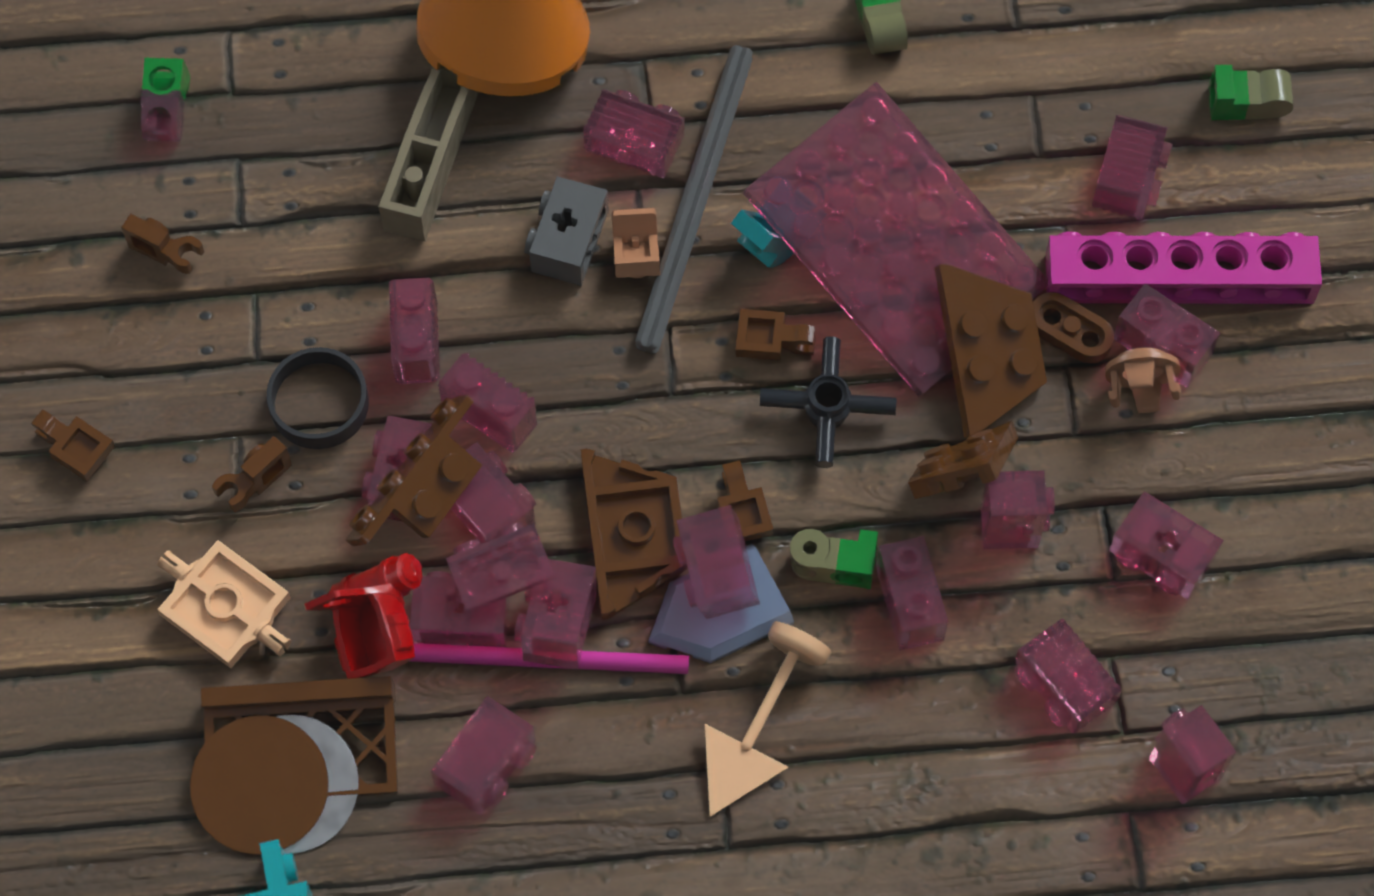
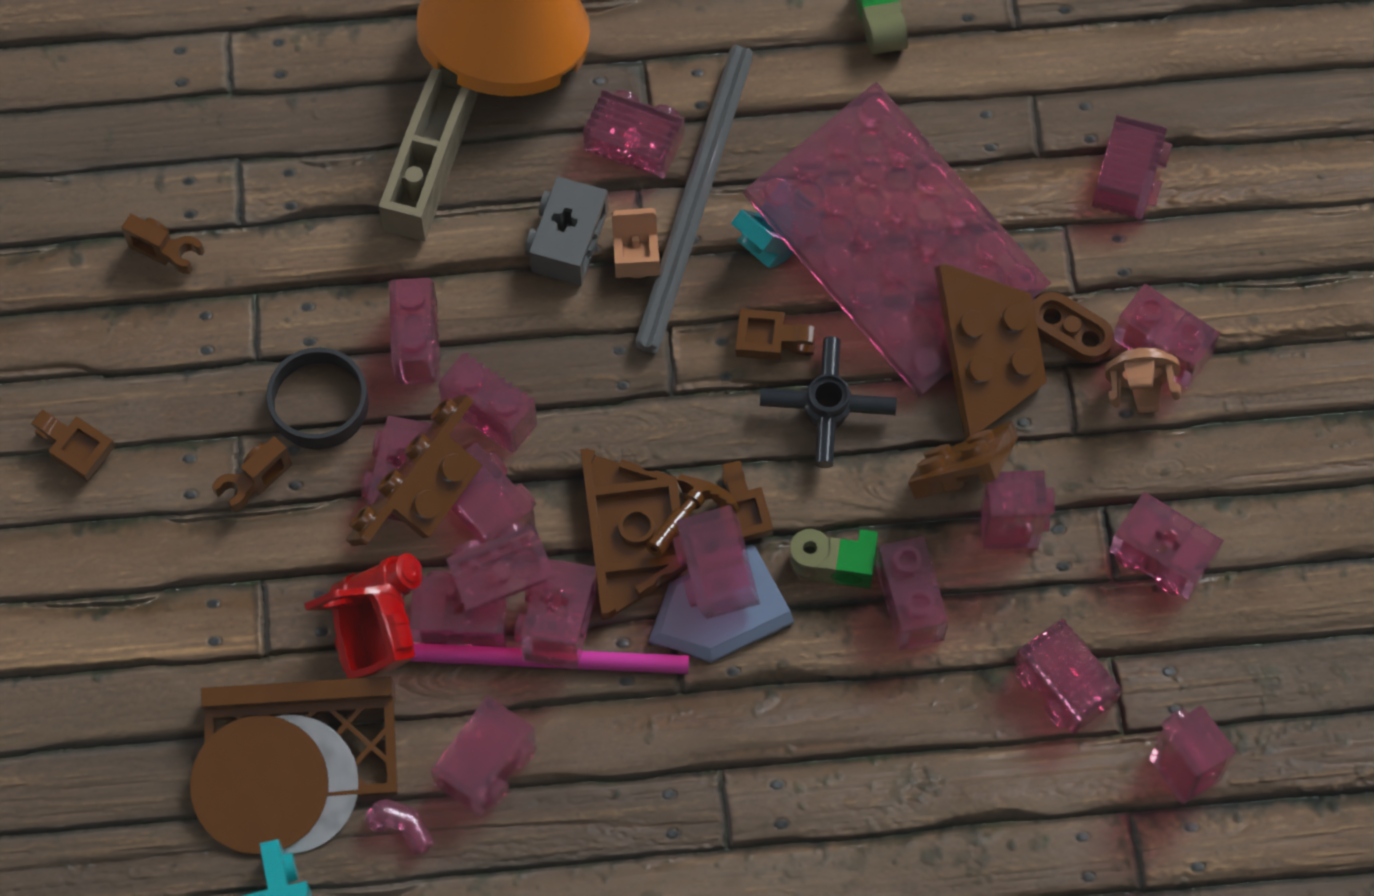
(163, 99): leg -> none
(224, 603): light nougat plate -> none
(400, 817): none -> clear pink arm
(697, 492): none -> reddish brown piece
(734, 765): light nougat piece -> none
(1205, 283): dark pink brick -> none
(1249, 94): leg -> none

